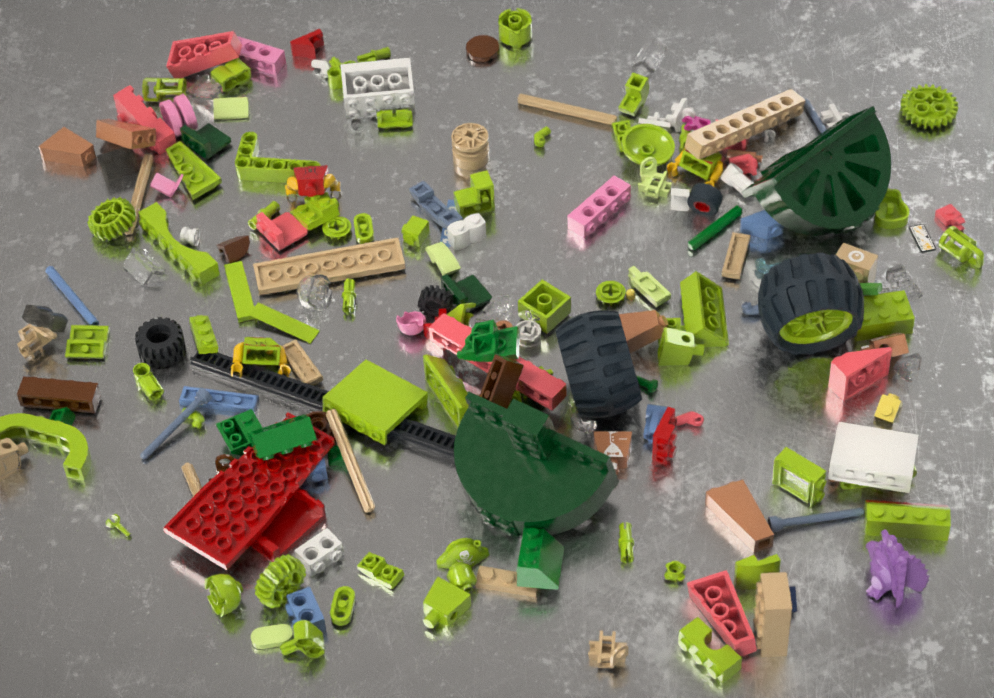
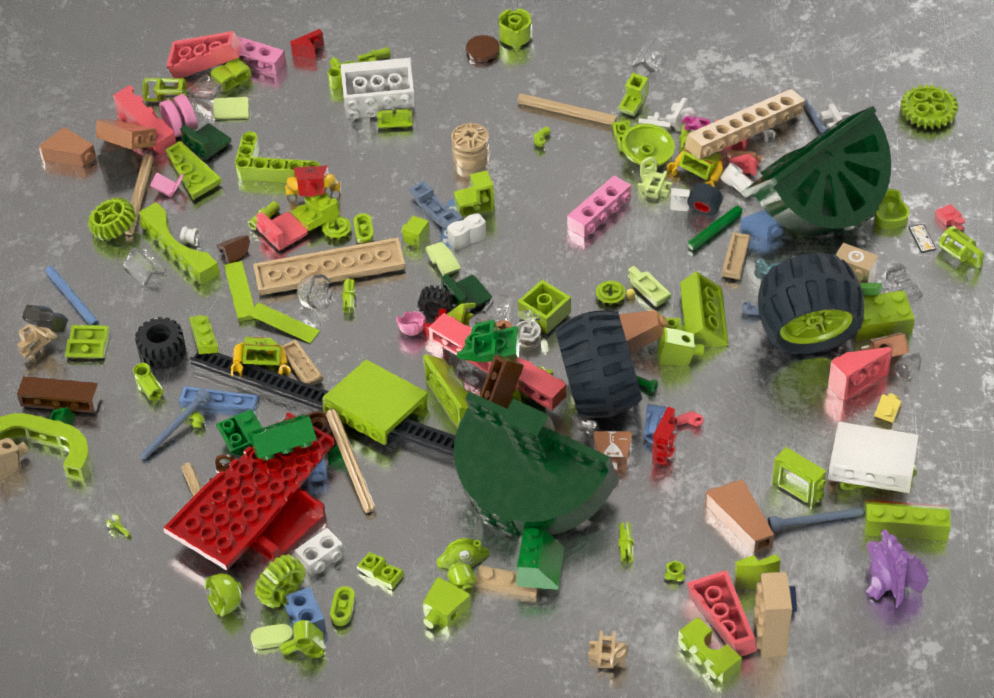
(321, 64): white arm -> none

